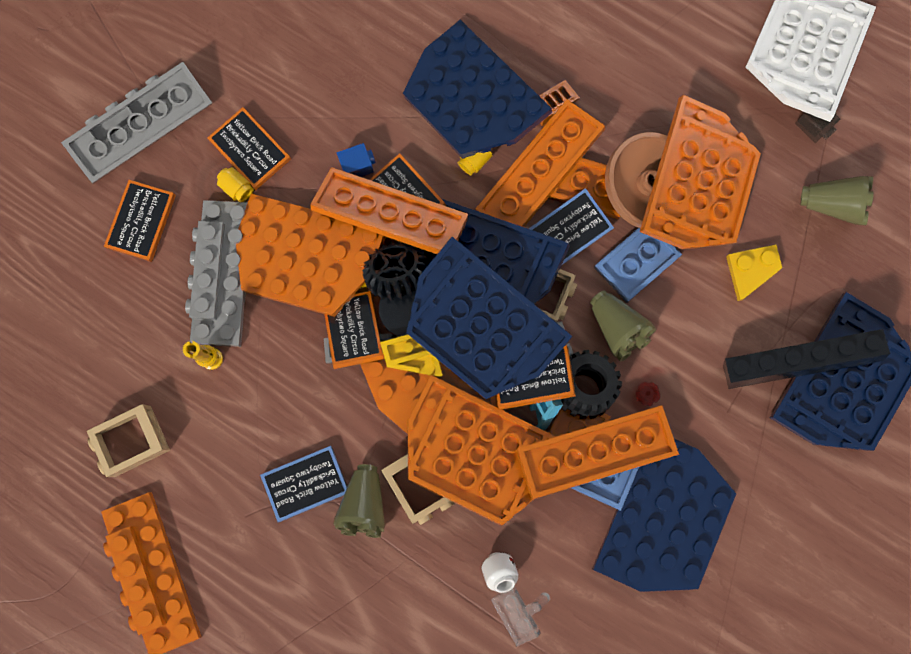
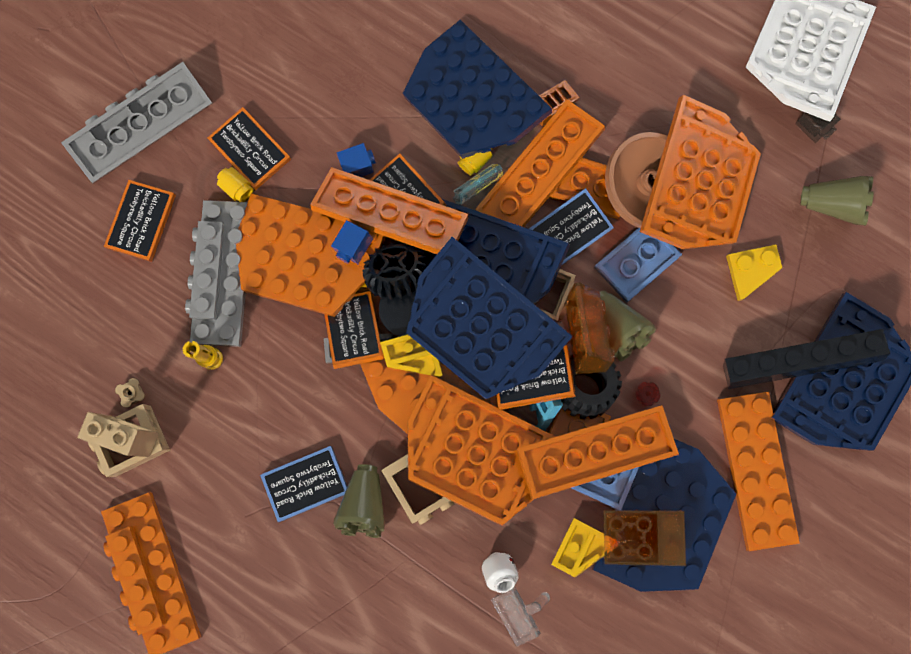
(118, 435): none -> tan window
(137, 393): none -> tan plate
(351, 243): none -> blue brick
(477, 183): none -> clear light blue slope
(579, 549): none -> yellow wing
(590, 333): none -> clear orange slope
(644, 537): none -> clear orange slope
(758, 472): none -> orange plate

